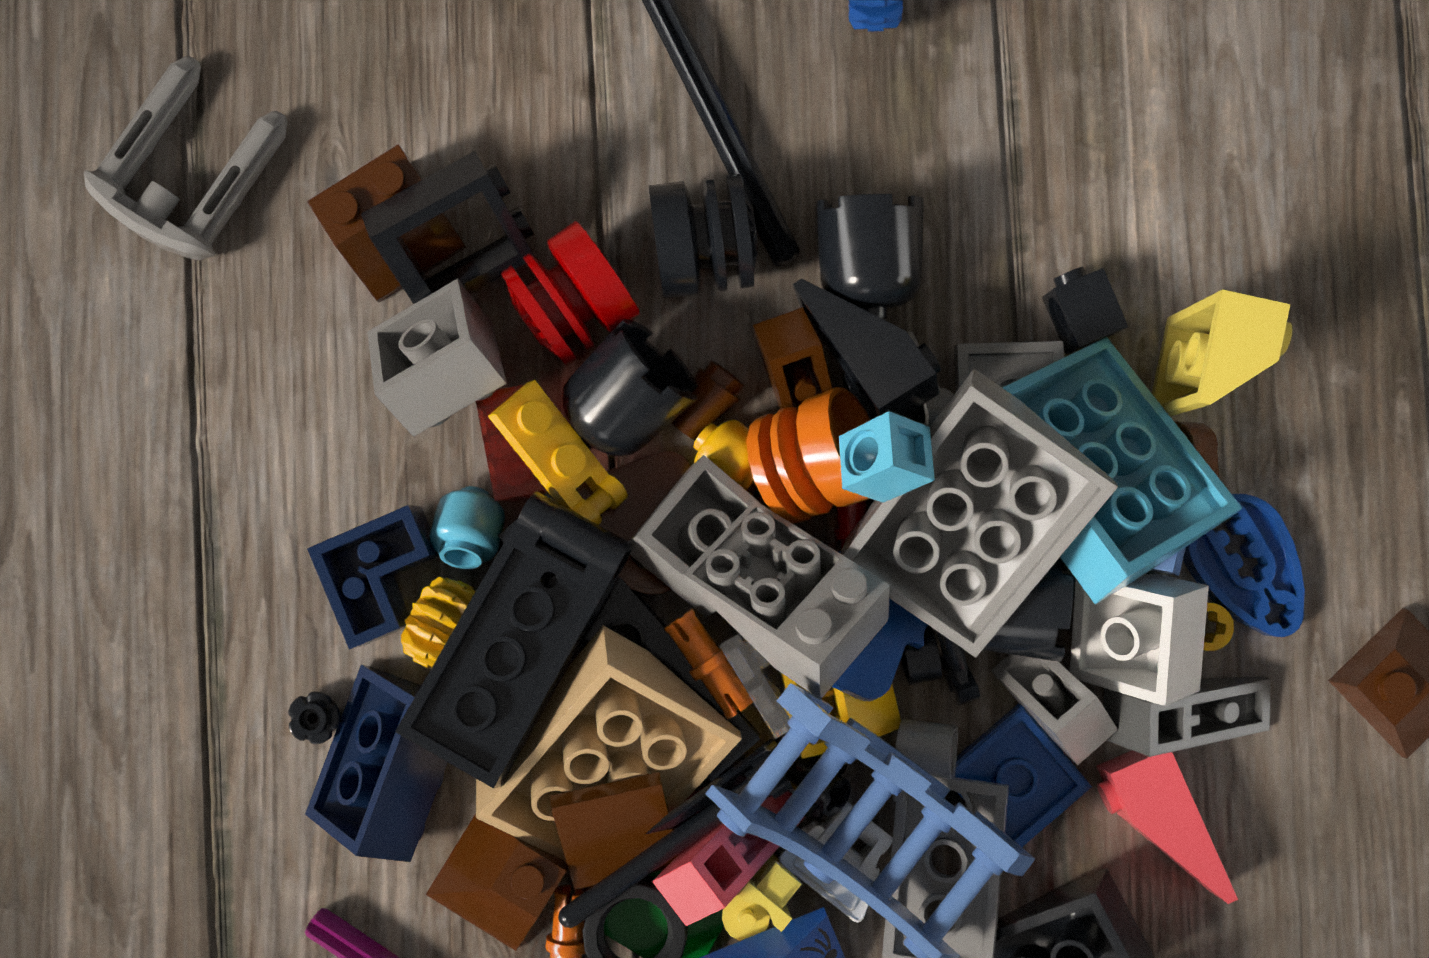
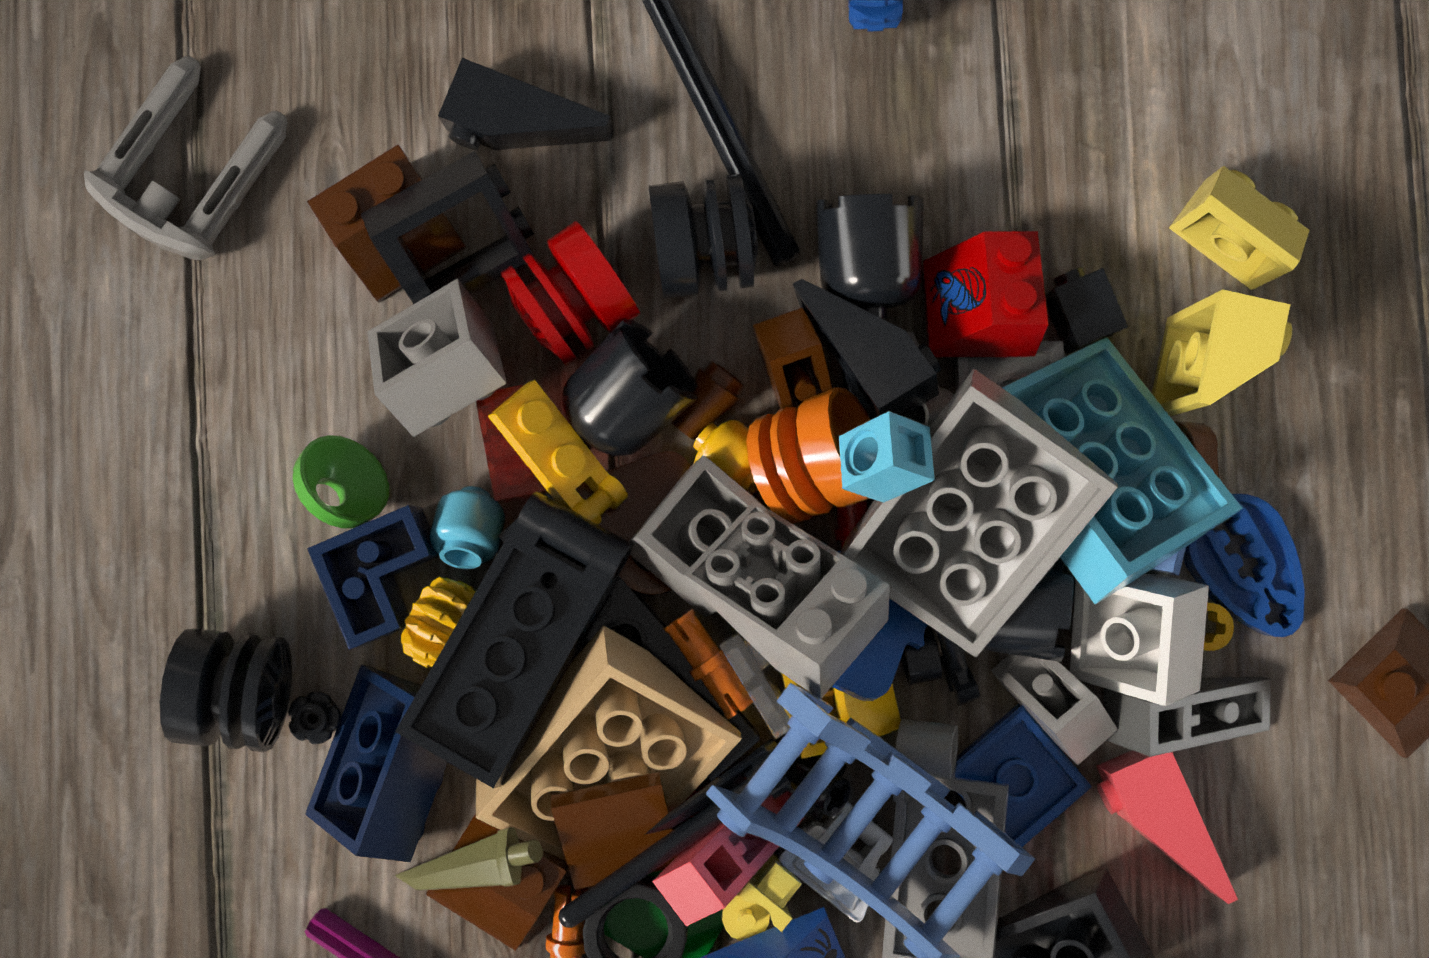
(226, 689): none -> black wheel
(350, 472): none -> bright green piece
(480, 864): none -> olive bar
(511, 114): none -> black slope
(986, 297): none -> red slope
(1242, 229): none -> light yellow slope

